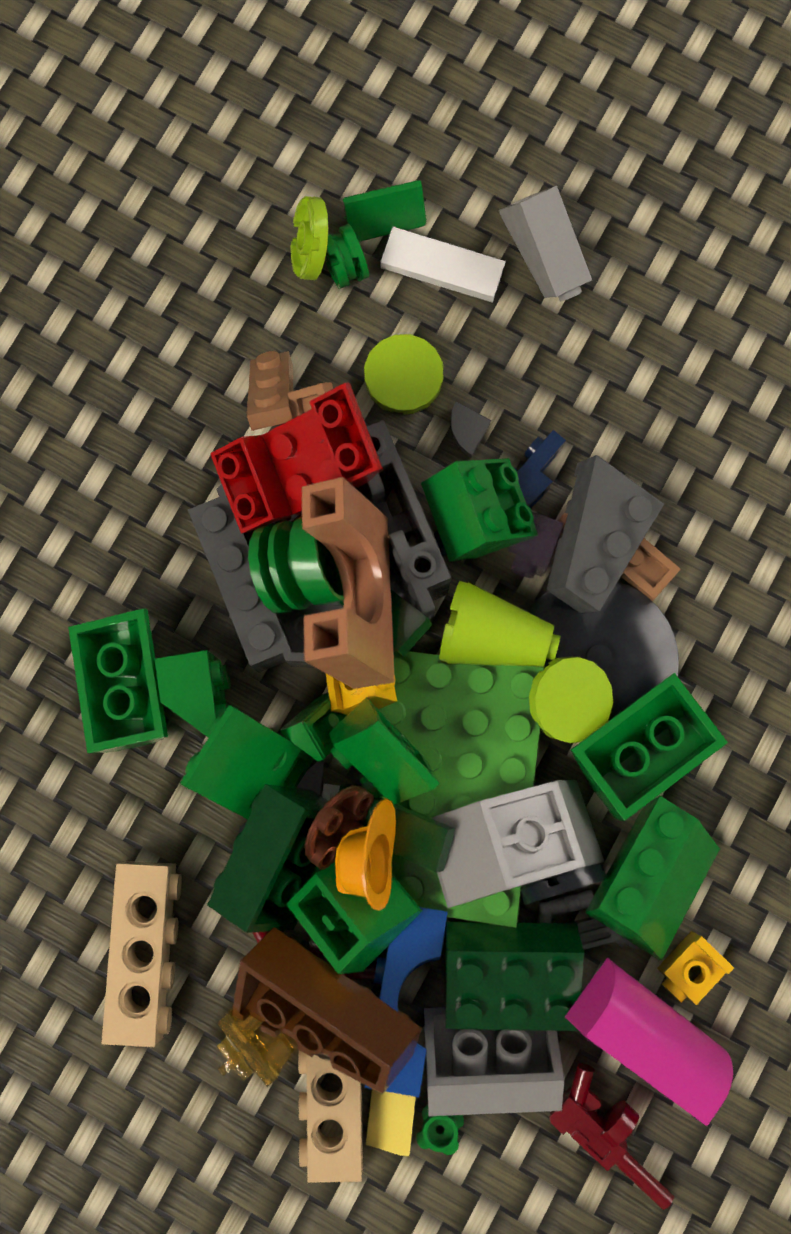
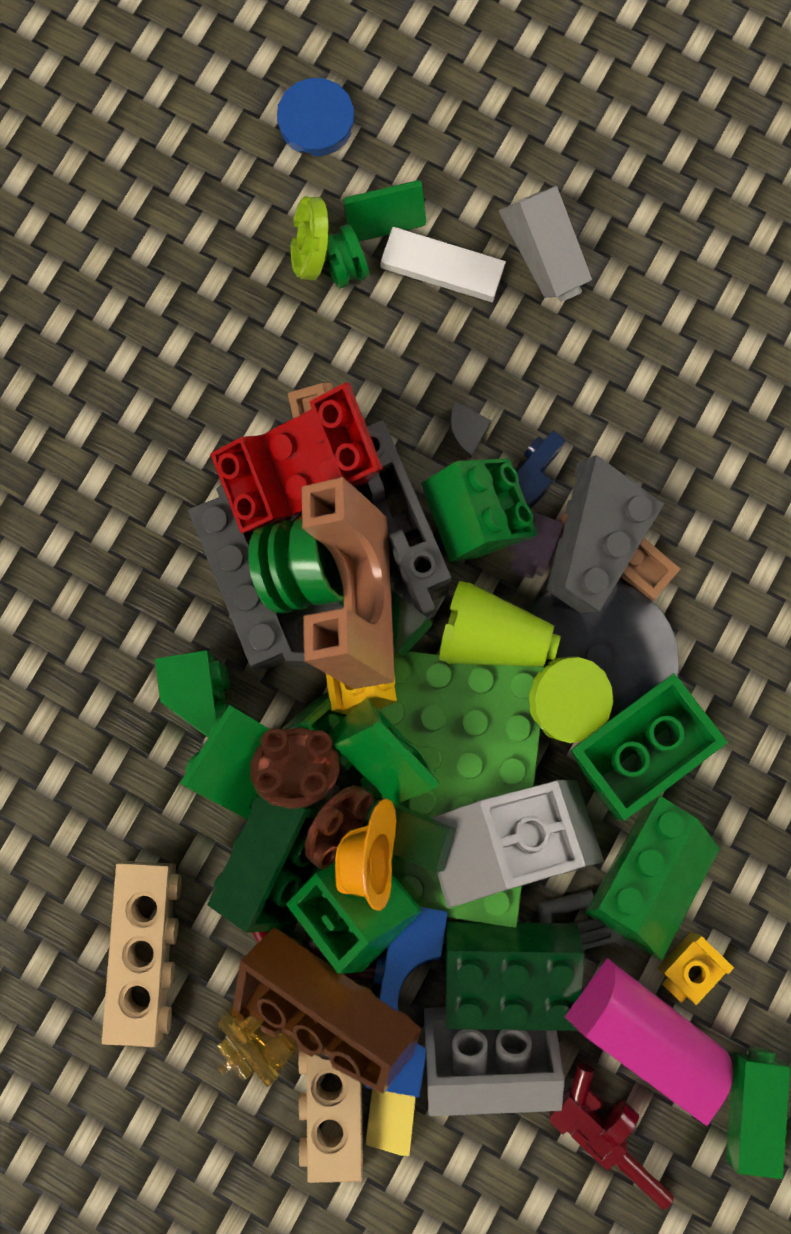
(117, 682): green slope -> none
(268, 388): medium nougat plate -> none
(294, 767): none -> copper dish
(315, 116): none -> blue tile
(403, 374): lime tile -> none
(439, 1142): green plate -> none
(563, 883): black tile -> none
(758, 1114): none -> green brick

